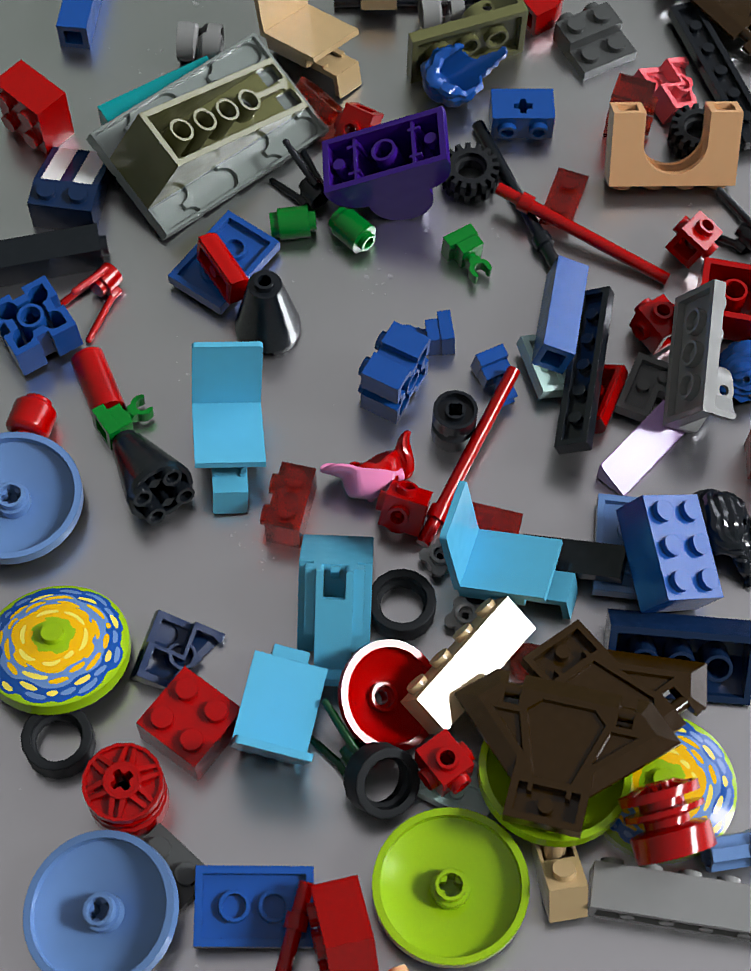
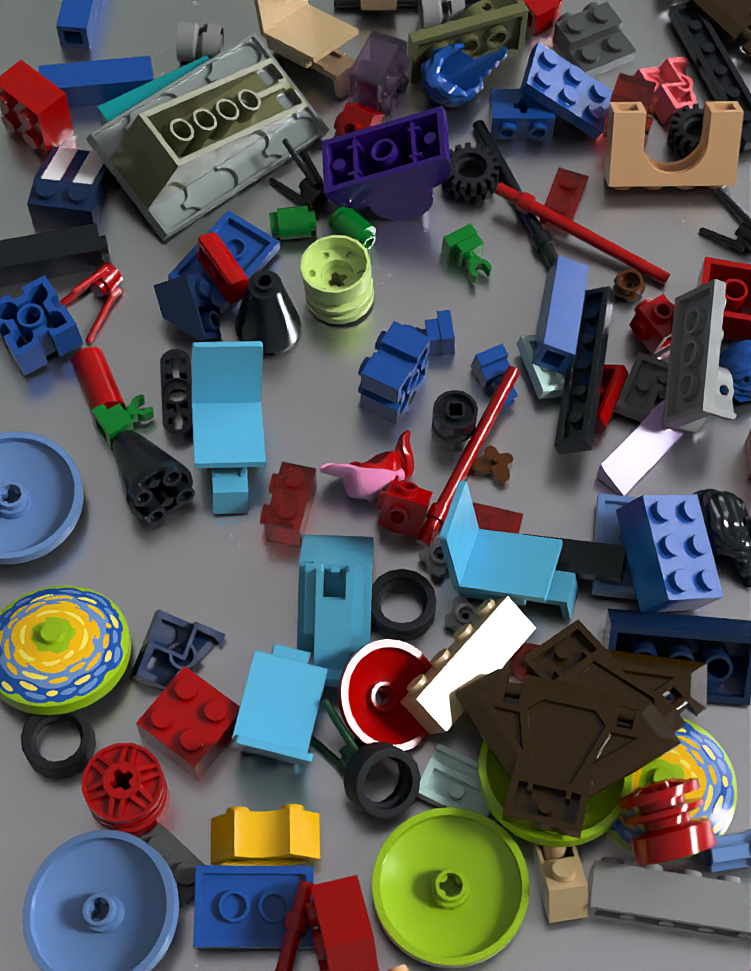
(32, 415): red head -> none
(98, 80): none -> blue brick
(170, 383): none -> black beam
(188, 305): none -> dark blue slope
(265, 837): none -> yellow brick
(320, 101): clear red plate -> none
(337, 279): none -> yellowish green wheel
(379, 73): none -> clear purple brick
(445, 764): red brick -> none
(493, 464): none -> reddish brown piece
(566, 90): none -> blue plate
(629, 278): none -> reddish brown plate
(694, 239): red brick -> none

